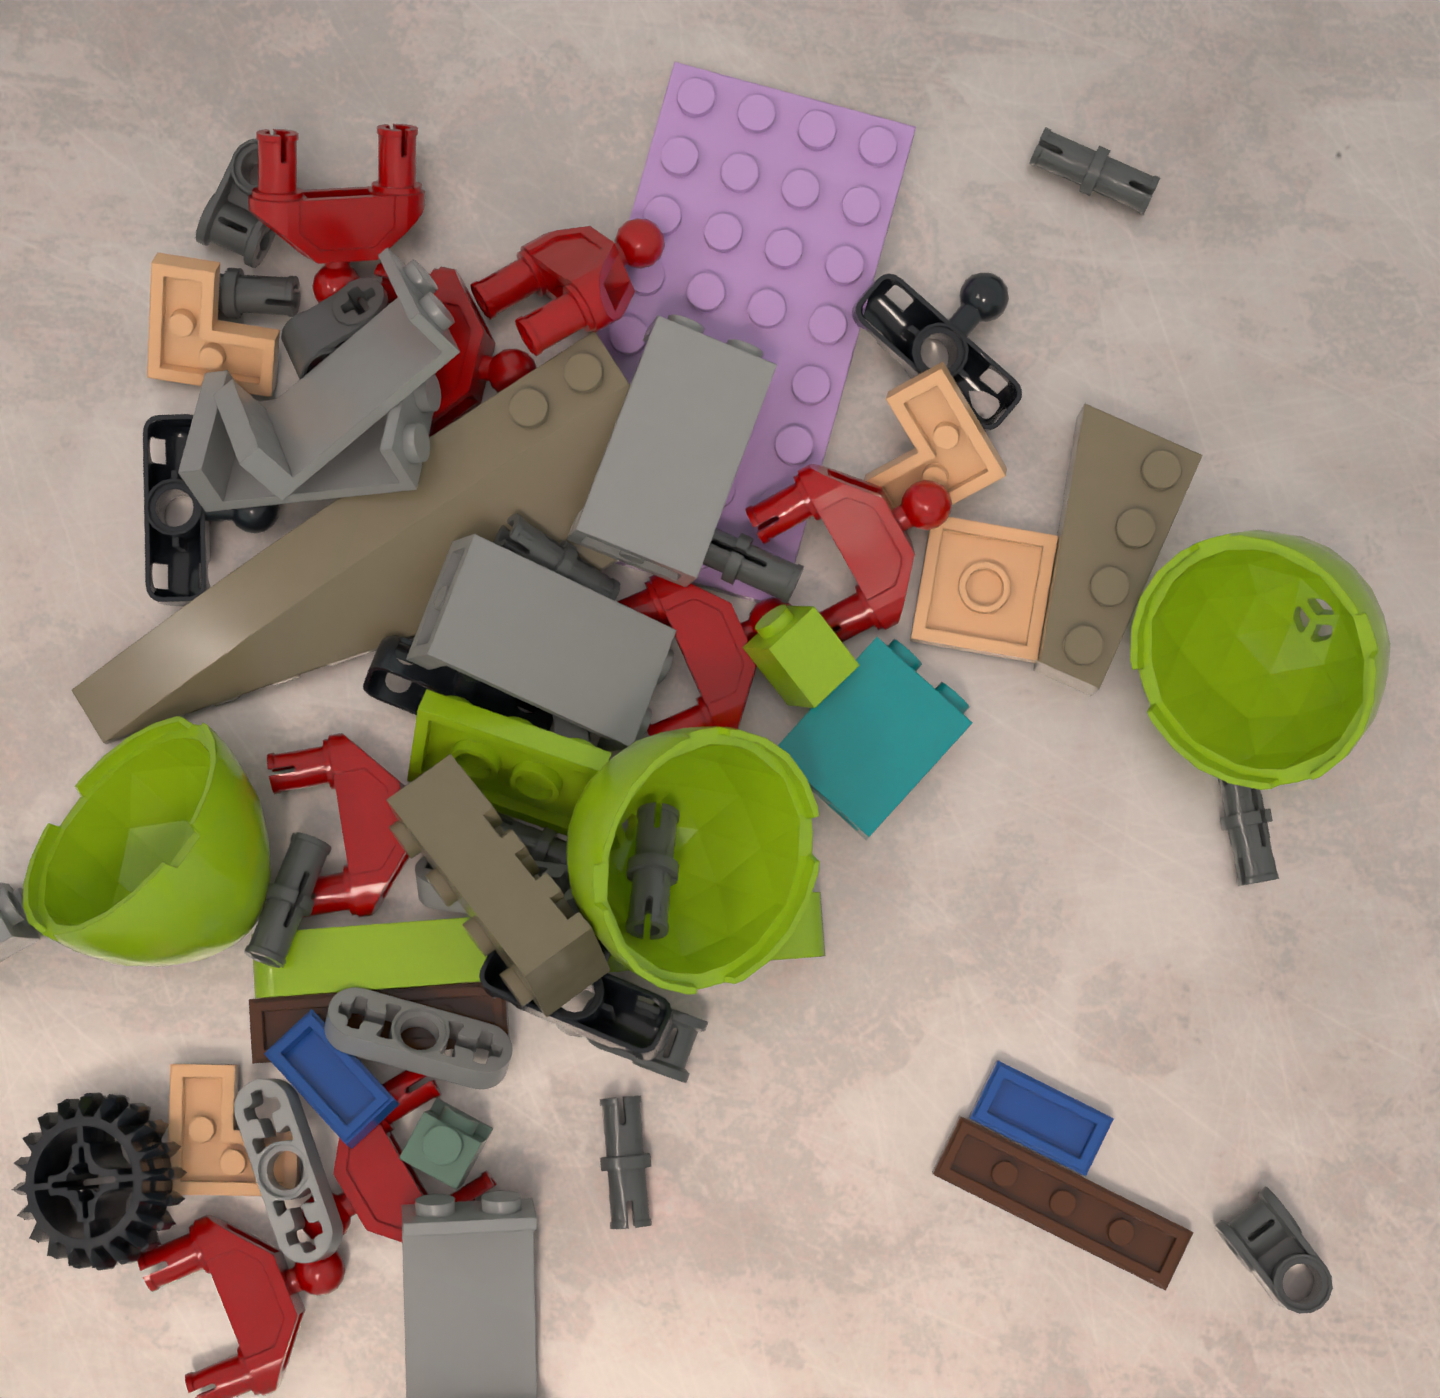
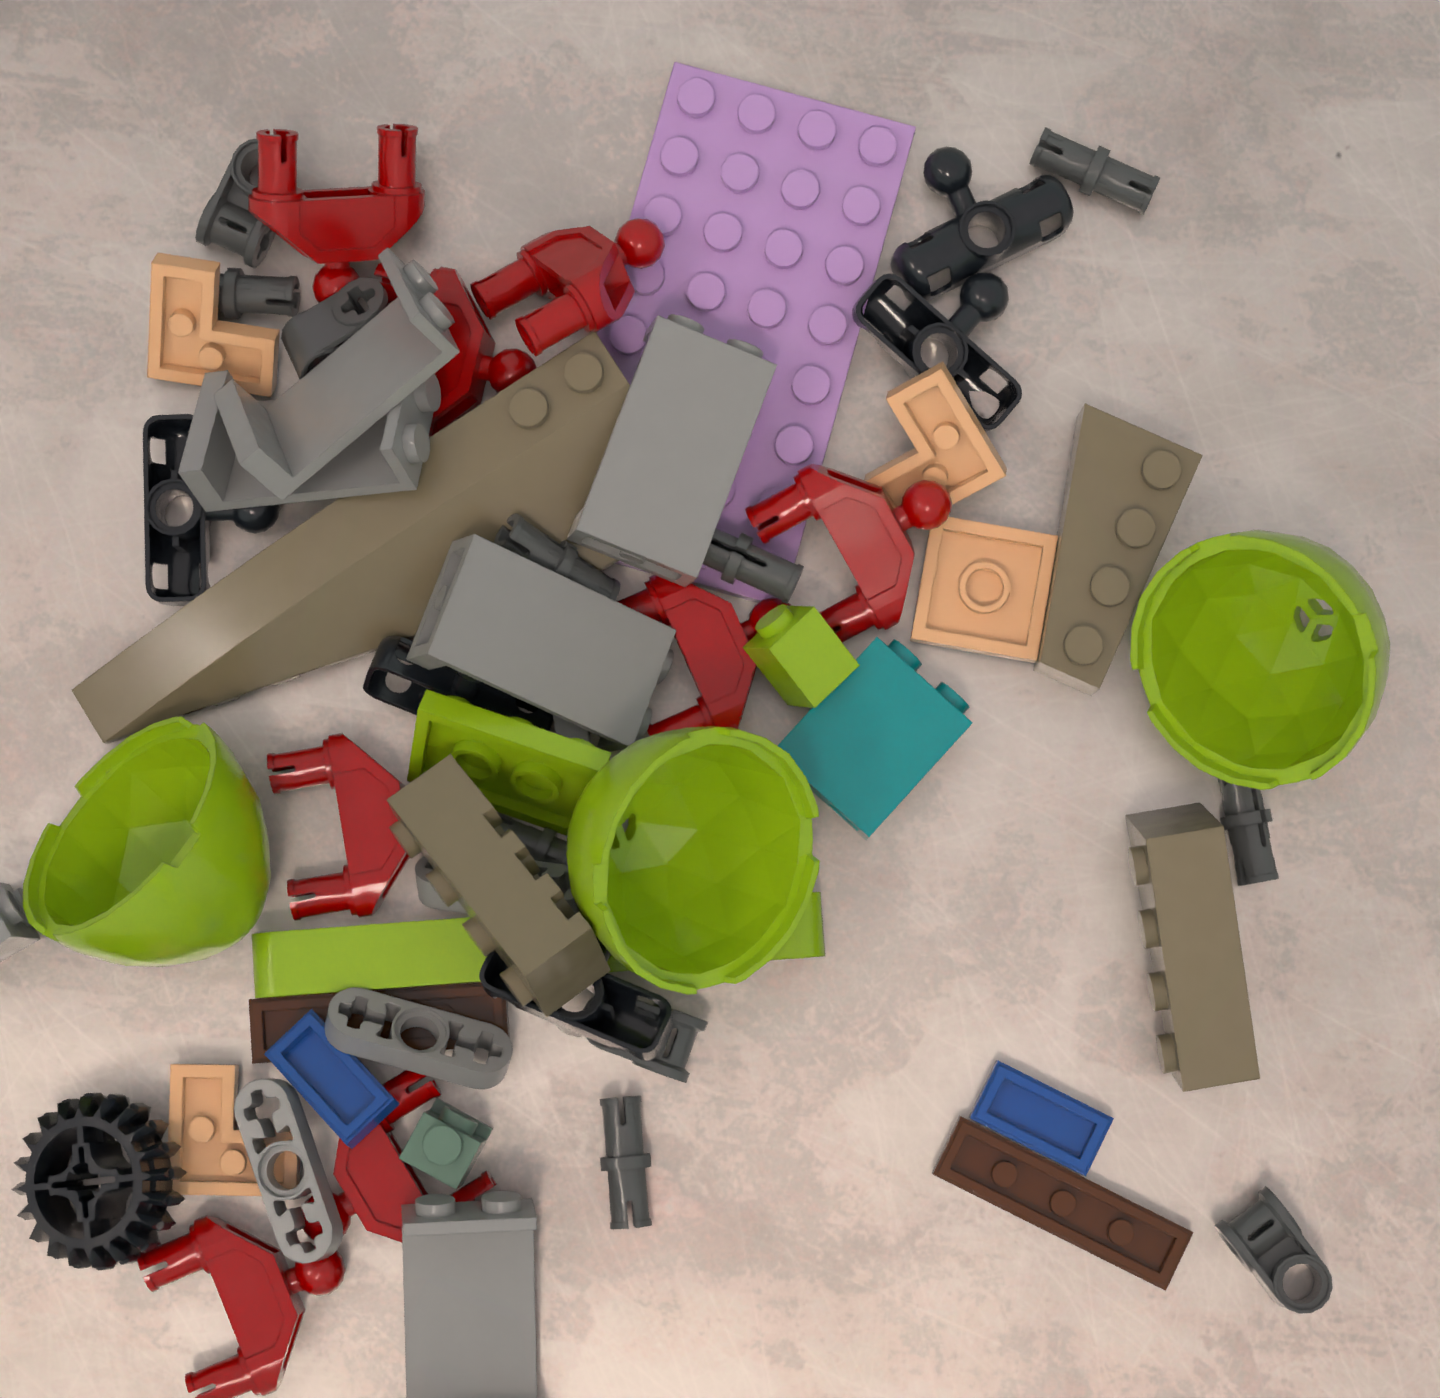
(288, 900): dark grey pin -> none
(652, 871): dark grey pin -> none
(1011, 217): none -> black piece
(1193, 945): none -> dark tan wedge

